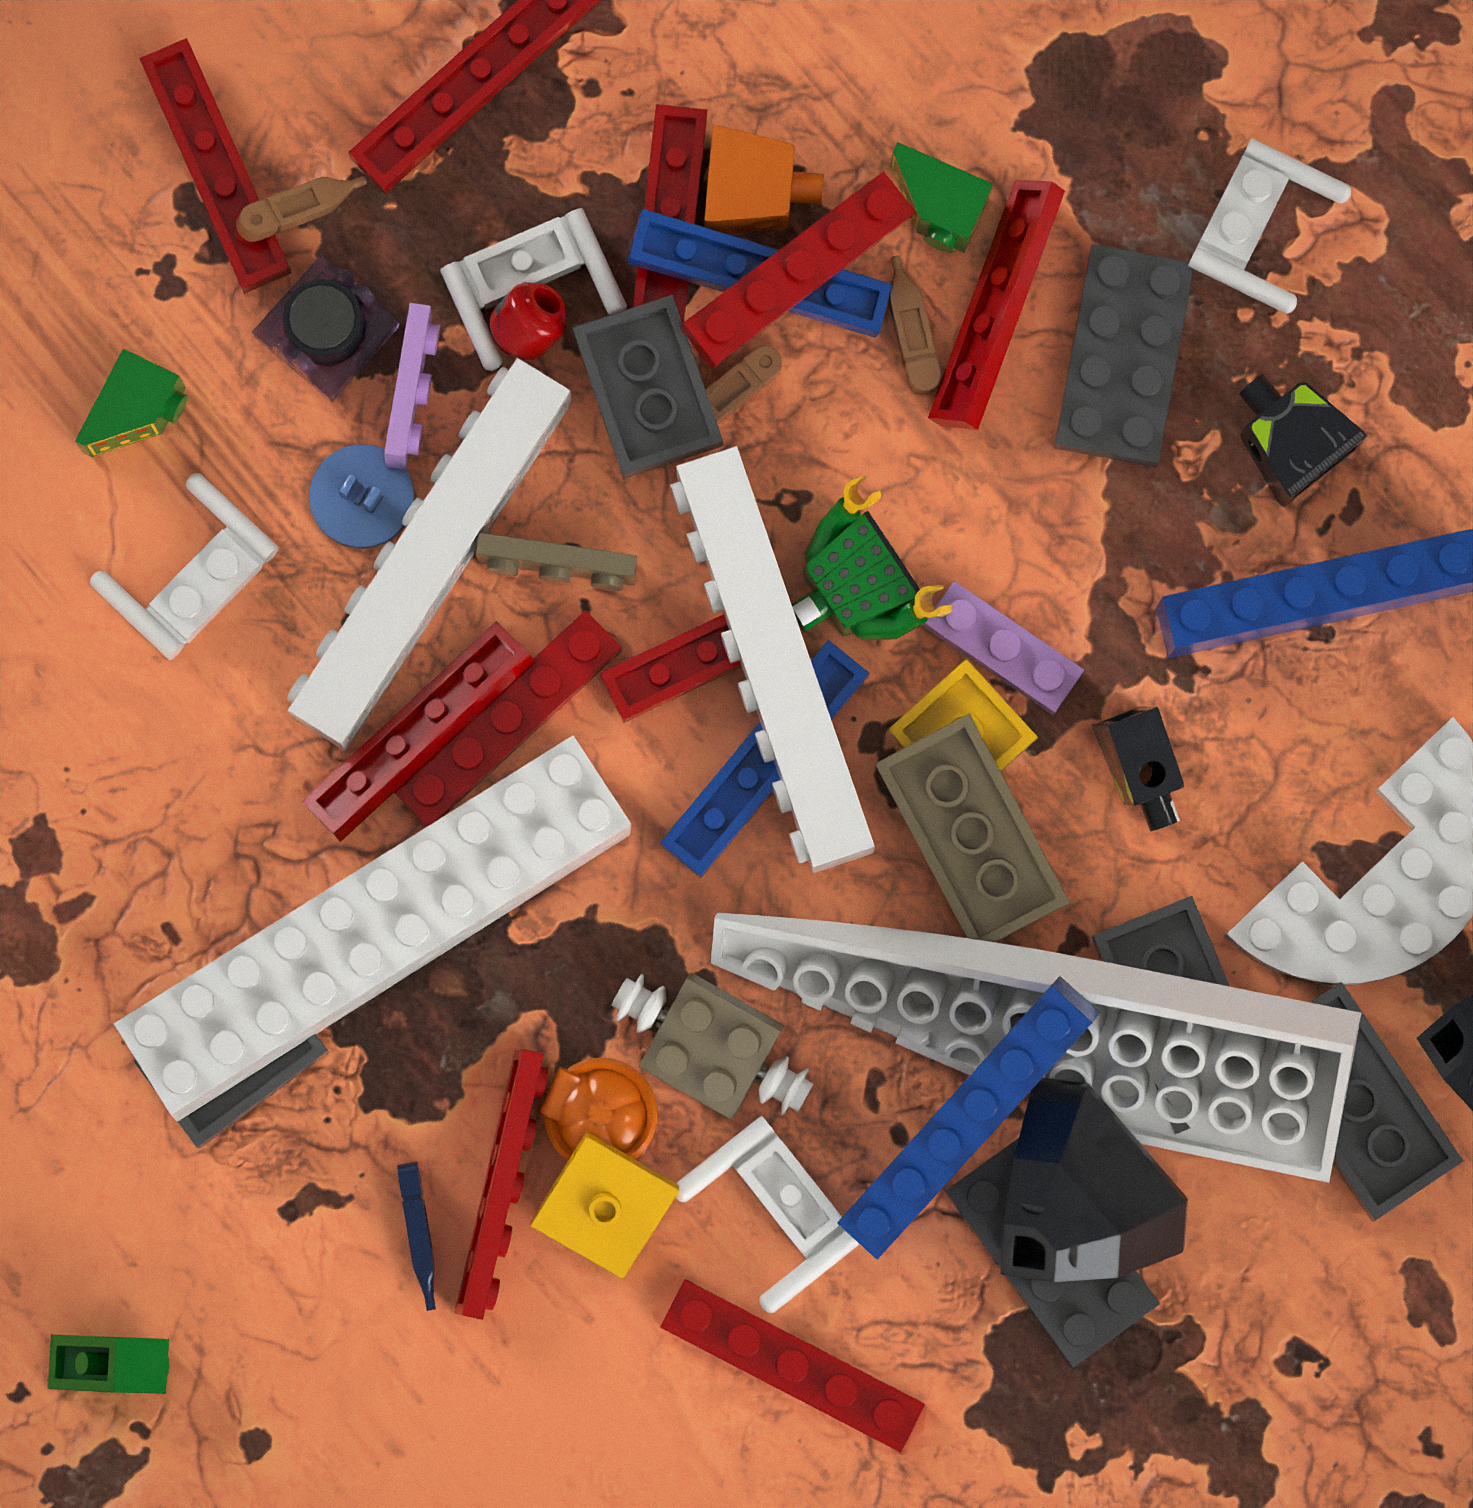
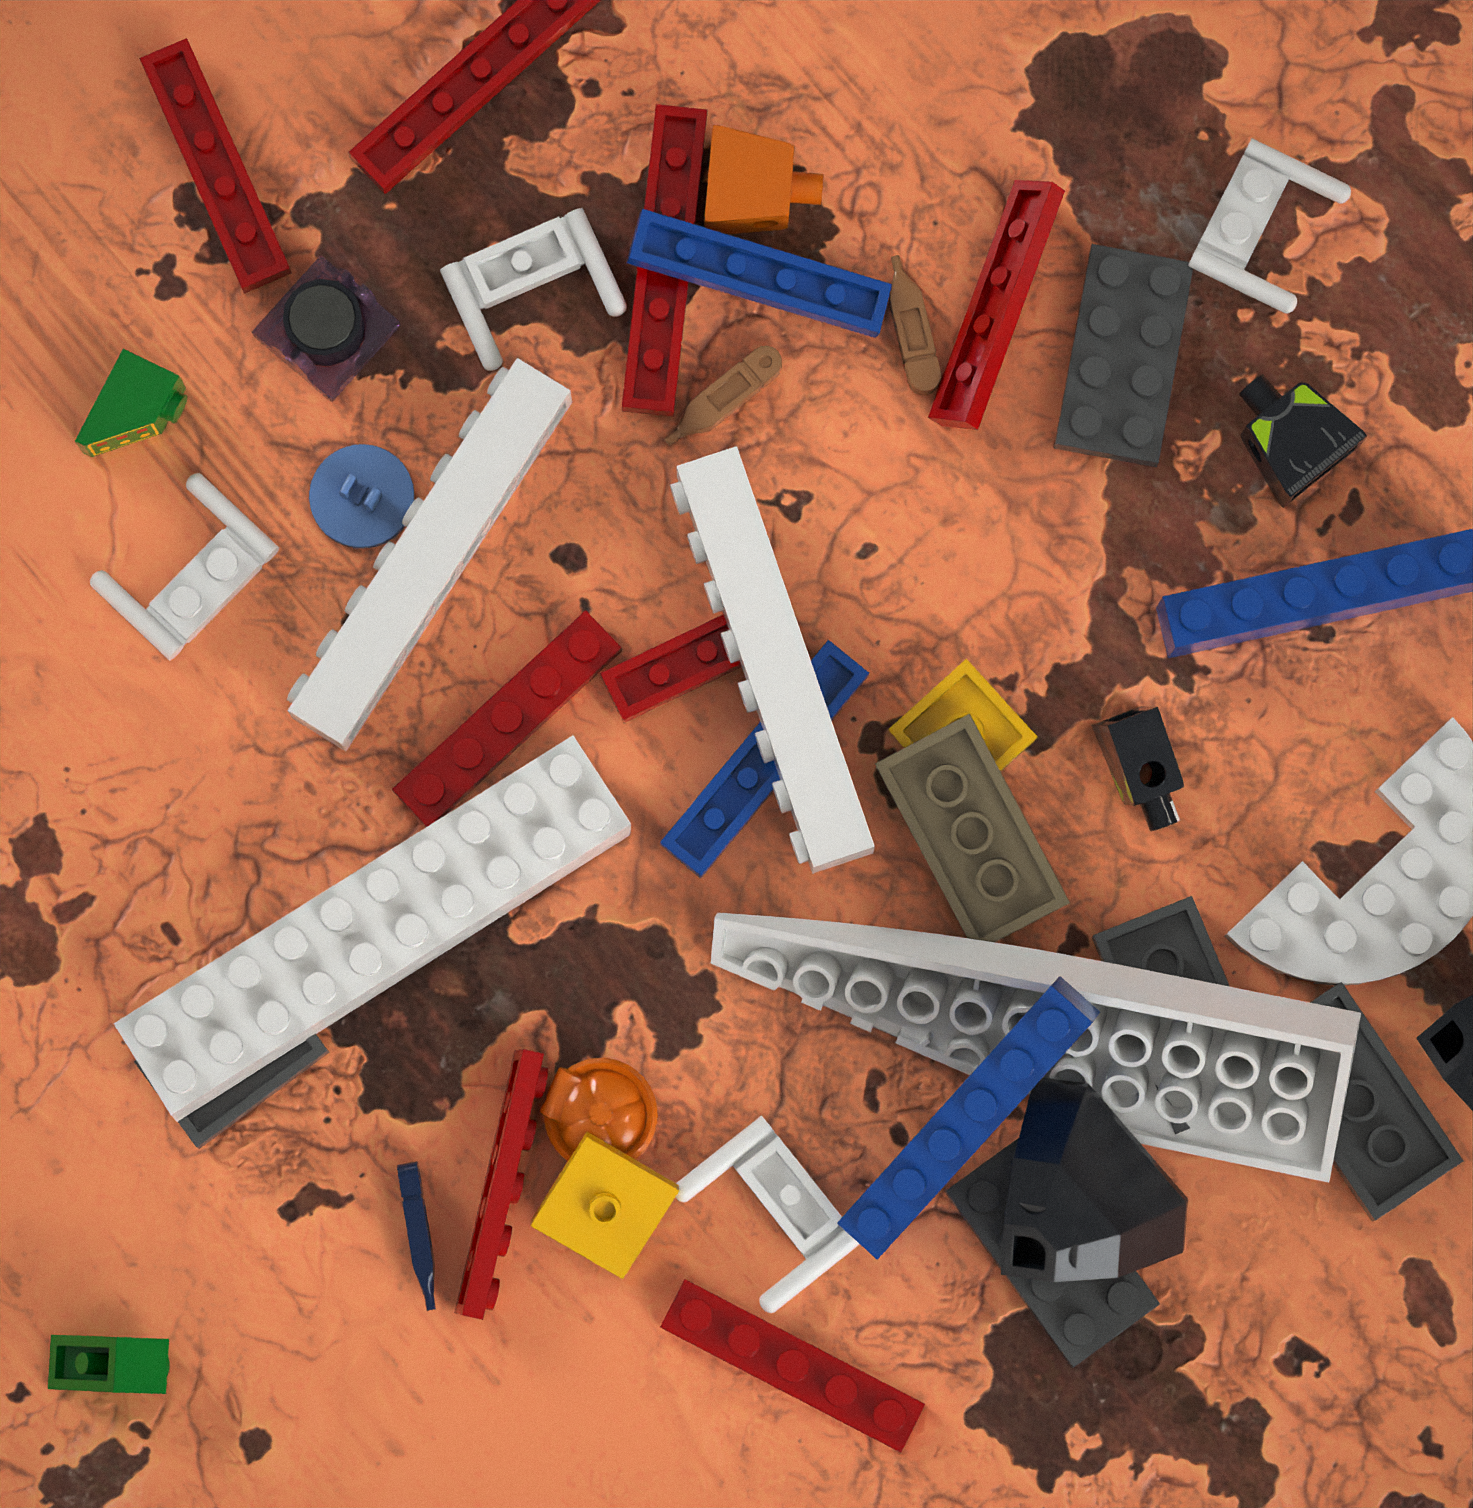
(294, 207): medium nougat piece -> none
(411, 387): lavender plate -> none
(418, 731): red plate -> none
(528, 320): red head -> none
(556, 561): dark tan plate -> none
(647, 387): dark grey plate -> none
(711, 1045): dark tan plate -> none
(797, 270): red plate -> none
(860, 576): green torso -> none
(943, 196): green slope -> none
(1005, 649): lavender plate -> none

